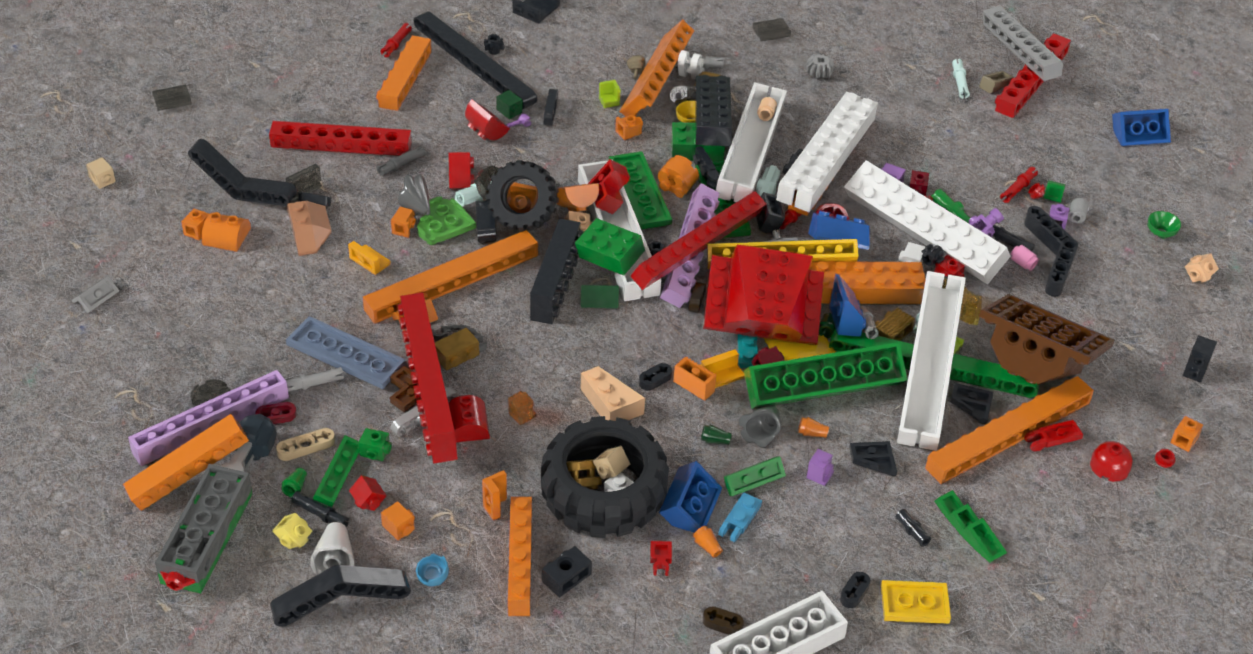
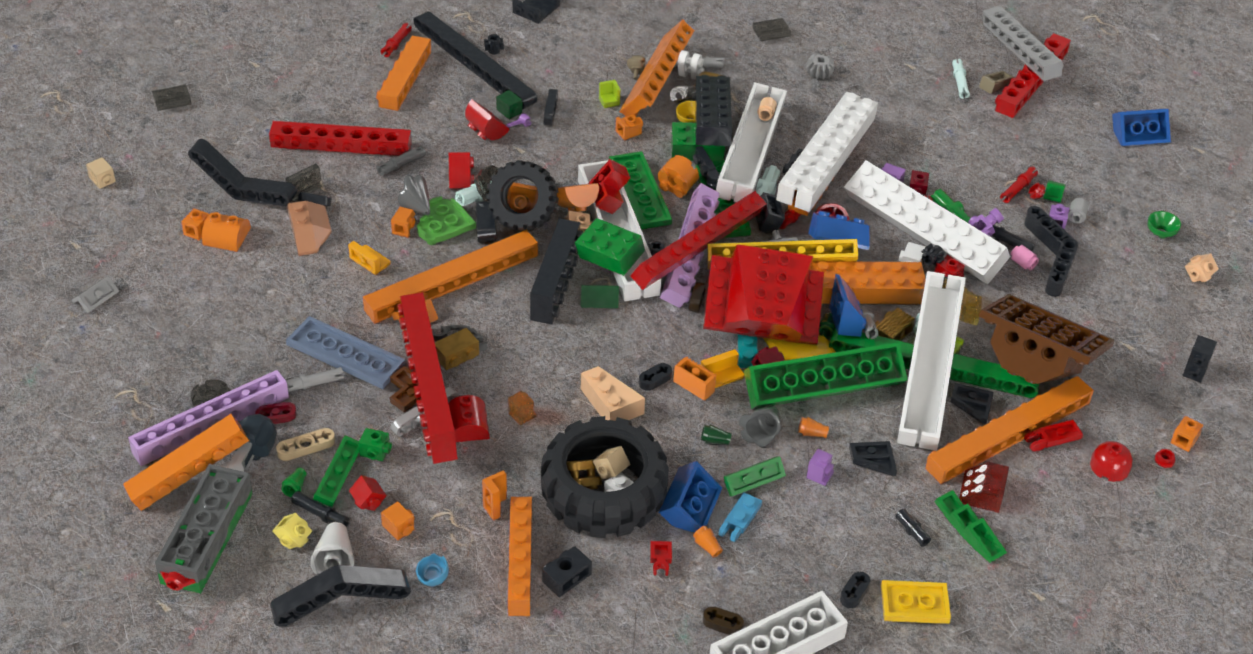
(984, 486): none -> clear red slope

